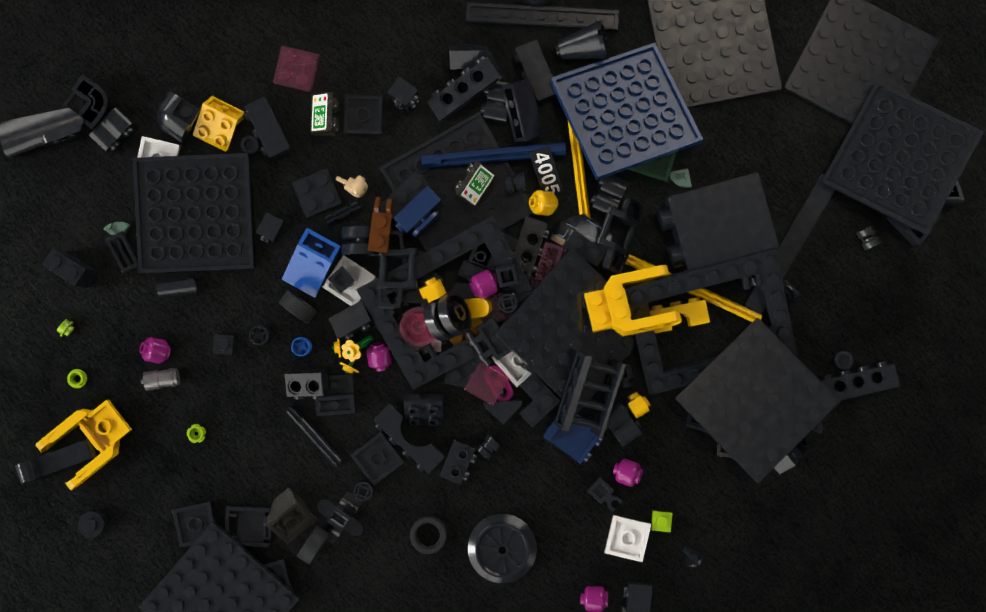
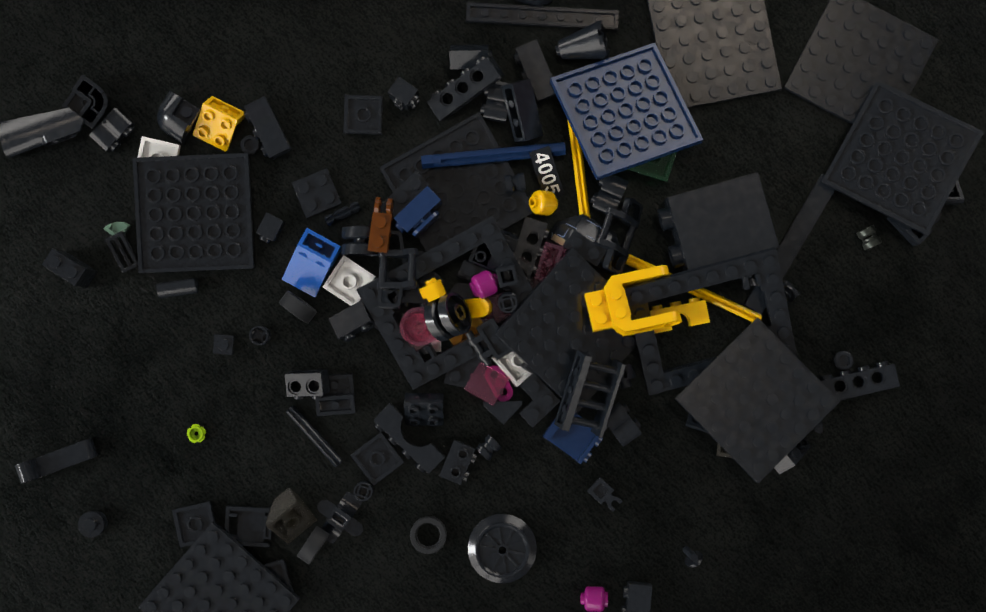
(65, 328): lime plate -> none
(71, 378): lime plate -> none
(104, 430): yellow plate -> none
(155, 350): magenta head -> none
(158, 379): flat silver piece -> none
(296, 69): clear pink plate -> none
(298, 346): blue wheel -> none
(324, 114): slope -> none
(341, 279): black plate -> none
(351, 351): yellow plant -> none
(356, 186): tan piece -> none
(379, 356): magenta head -> none
(475, 184): slope -> none
(627, 538): white plate -> none
(628, 472): magenta head -> none
(637, 404): yellow plate -> none
(661, 521): lime plate -> none
(681, 178): sand green tile -> none

